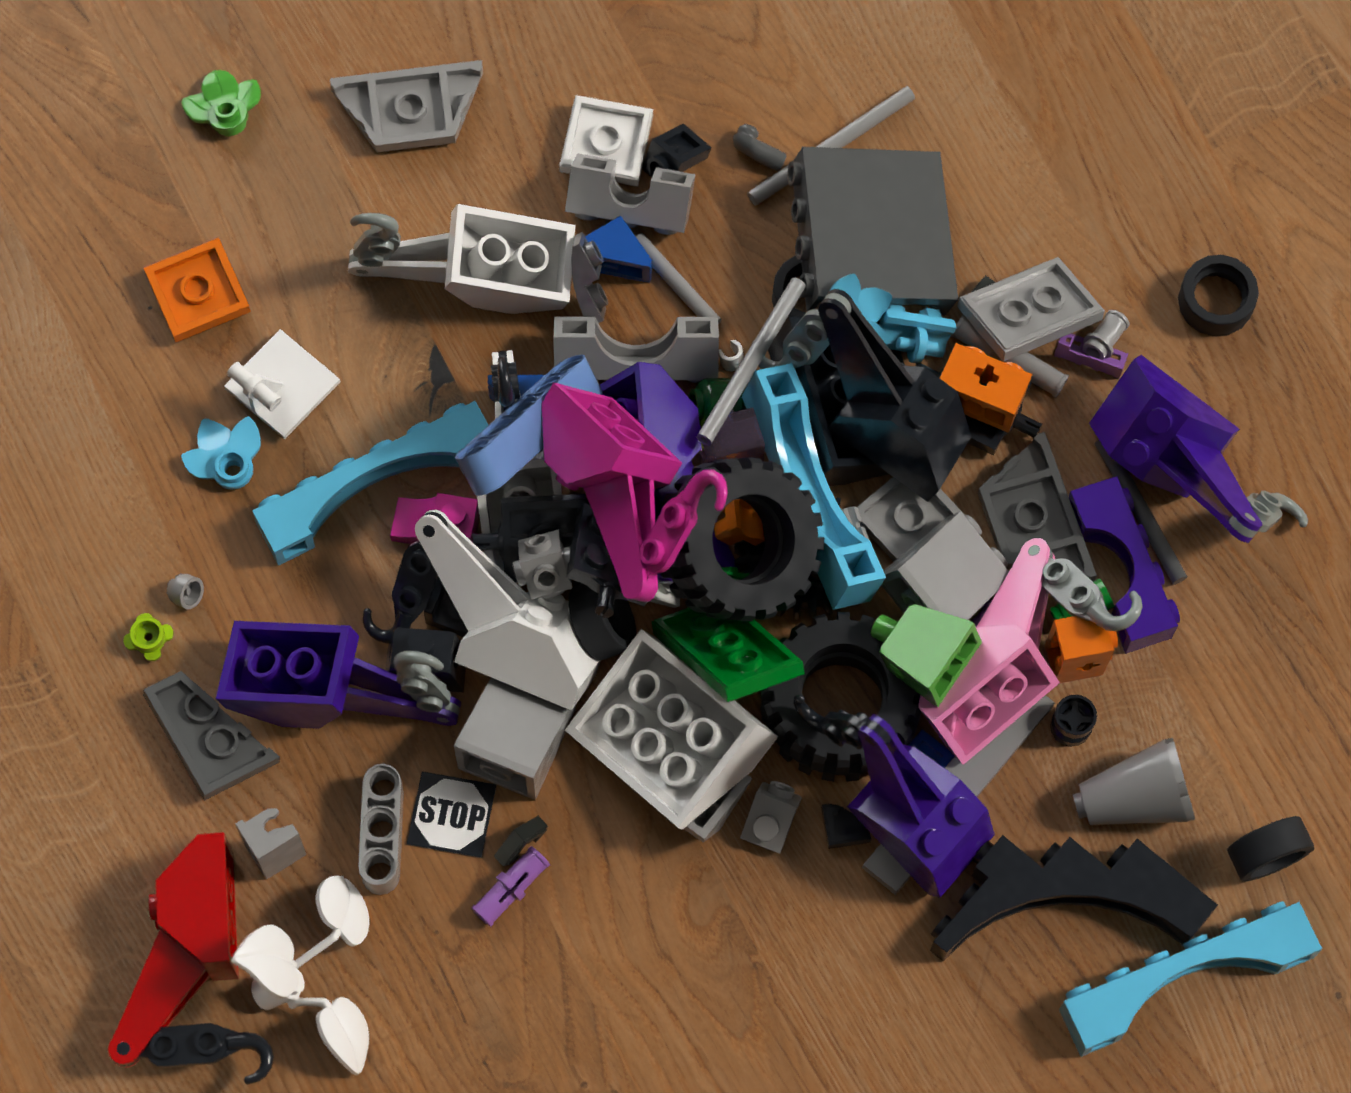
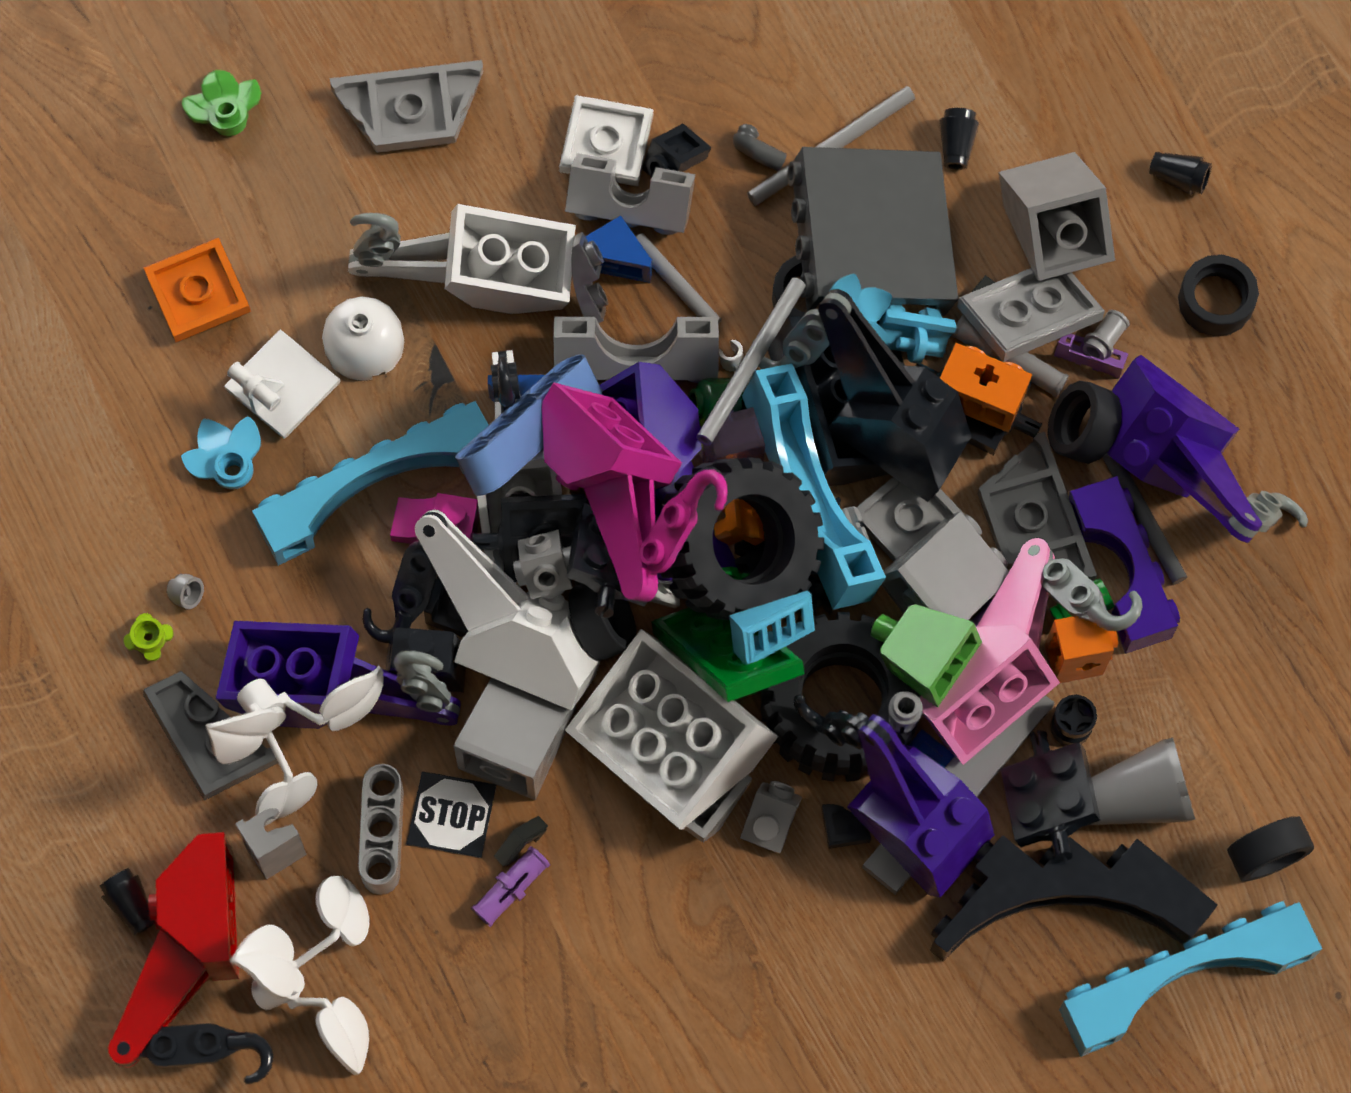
(128, 900): none -> black cone
(243, 734): none -> white plant
(363, 338): none -> white cylinder
(749, 621): none -> medium azure slope
(913, 709): none -> light grey pin
(958, 136): none -> black cone
(1050, 795): none -> black plate
(1058, 215): none -> light grey slope
(1101, 426): none -> black tyre
(1181, 171): none -> black cone

